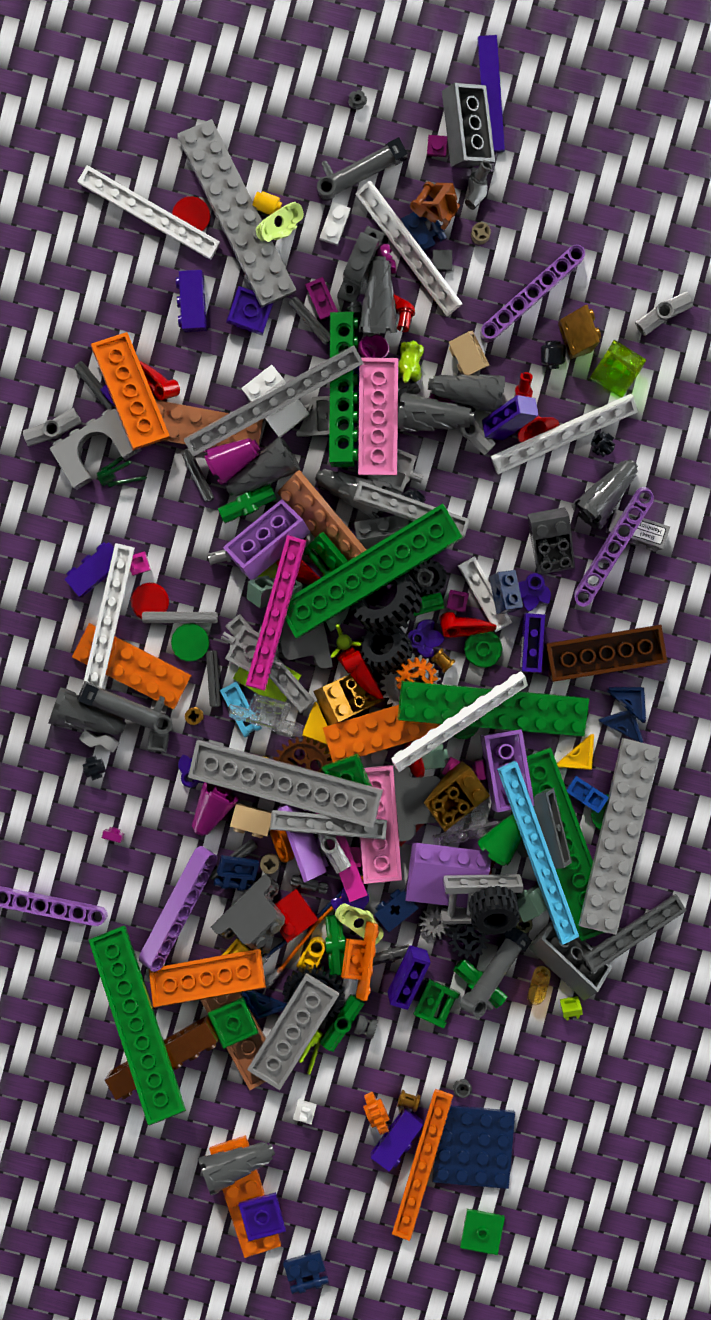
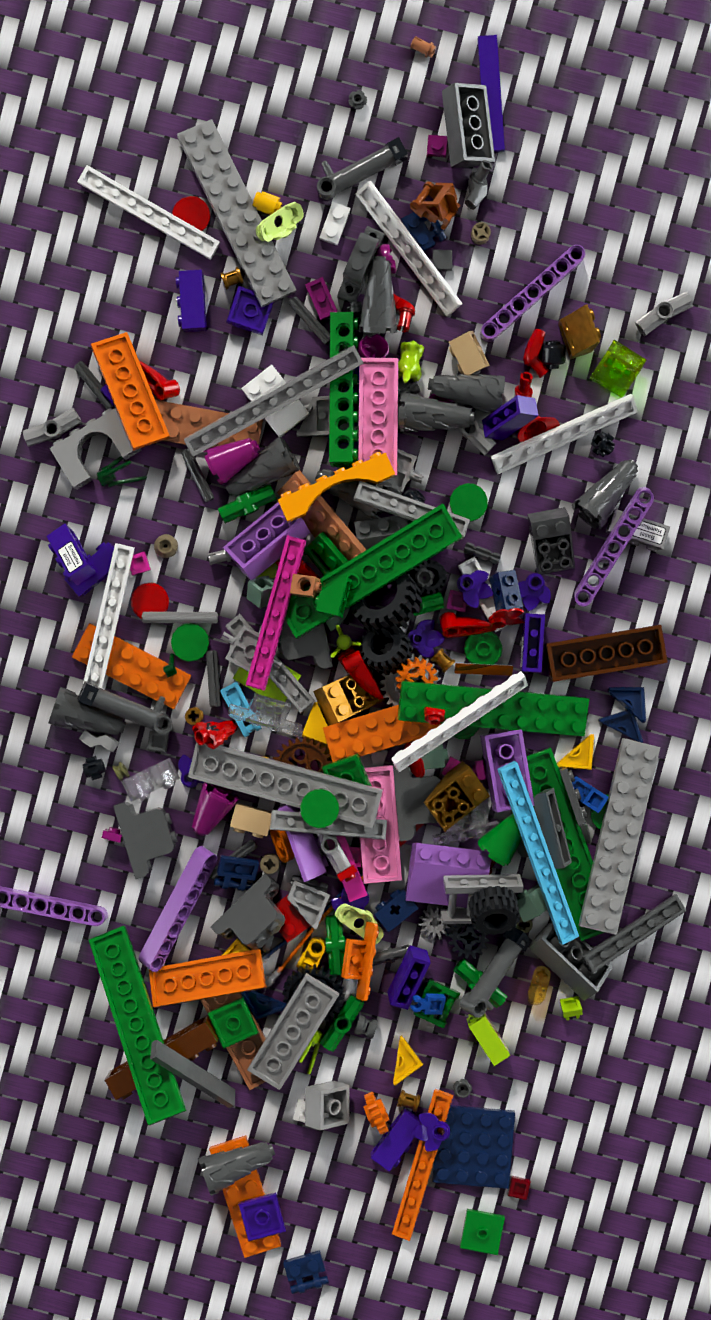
(70, 554): none -> dark purple brick
(121, 771): none -> olive bush
(145, 835): none -> dark grey brick
(151, 779): none -> clear brick
(167, 552): none -> dark tan plate
(170, 669): none -> dark green hand
(192, 1074): none -> dark grey tile
(213, 733): none -> red rock
(232, 278): none -> pearl gold bush
(298, 583): none -> nougat brick
(308, 902): none -> light grey wing
(319, 808): none -> green tile
(327, 1105): none -> light grey brick
(334, 597): none -> green slope
(348, 874): none -> red plate
(373, 471): none -> light orange arch
(406, 1061): none -> yellow tile
(423, 46): none -> nougat pin
(428, 1131): none -> dark purple plate
(432, 1004): none -> blue plate
(434, 715): none -> red plate
(468, 501): none -> green tile
(477, 587): none -> dark purple plate
(482, 553): none -> dark grey axle
(483, 669): none -> orange sticker
(488, 1038): none -> lime brick
(506, 617): none -> red plate
(519, 1187): none -> dark red tile
(532, 351): none -> red arm
(573, 795): none -> dark grey plate

